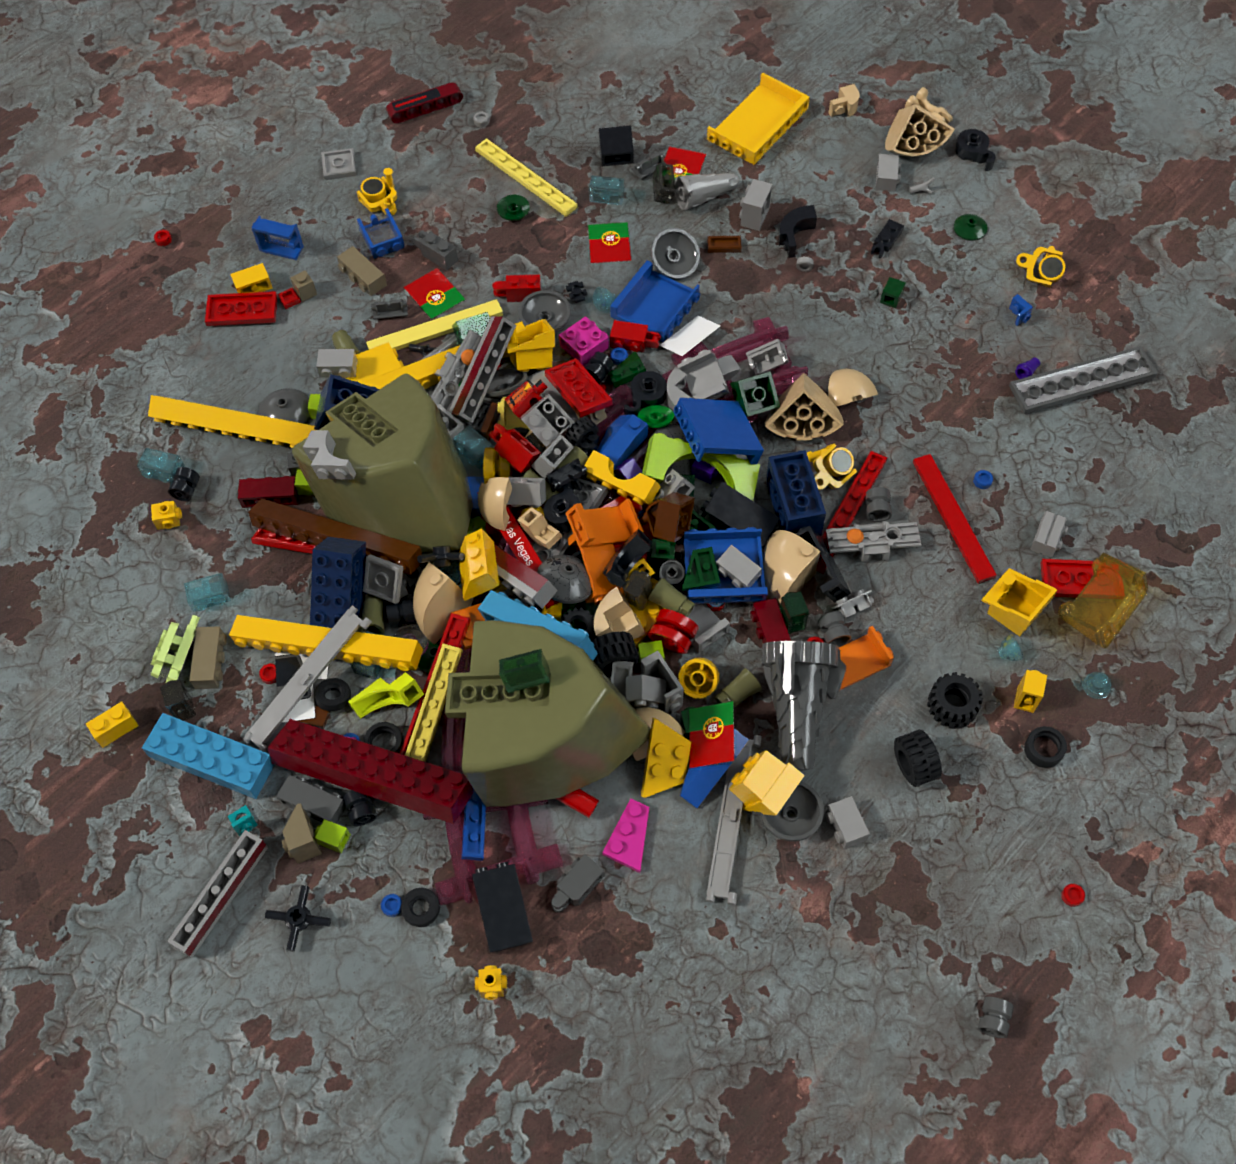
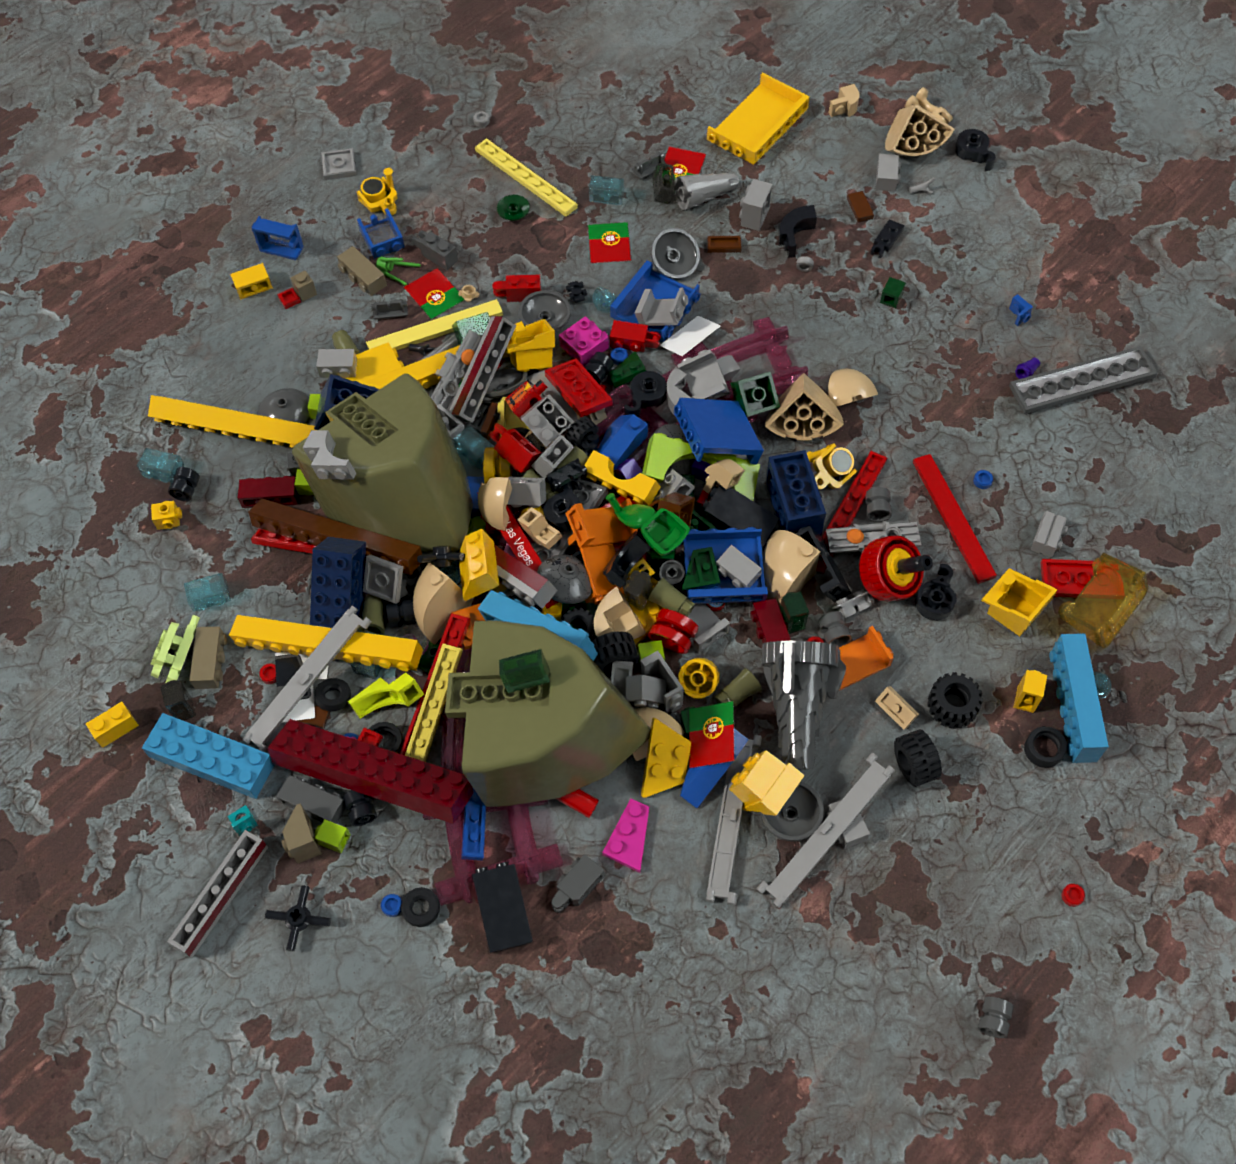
(162, 237): red tile -> none
(241, 308): red plate -> none
(370, 737): none -> red tile
(386, 264): none -> bright green plant
(424, 102): dark red beam -> none
(468, 293): none -> tan plate
(494, 989): yellow brick -> none
(616, 146): black slope -> none
(656, 416): green dish -> none
(660, 311): none -> light grey panel
(660, 529): none -> green piece
(703, 497): none -> red tile
(723, 473): none -> tan brick
(767, 357): light grey hinge -> none
(828, 832): none -> light grey piece
(860, 206): none -> reddish brown tile
(892, 568): none -> red wheel
(896, 707): none -> tan plate
(940, 590): none -> black piece
(970, 227): dark green dish -> none
(1010, 649): clear light blue brick -> none
(1050, 268): yellow piece -> none
(1078, 698): none -> dark azure brick

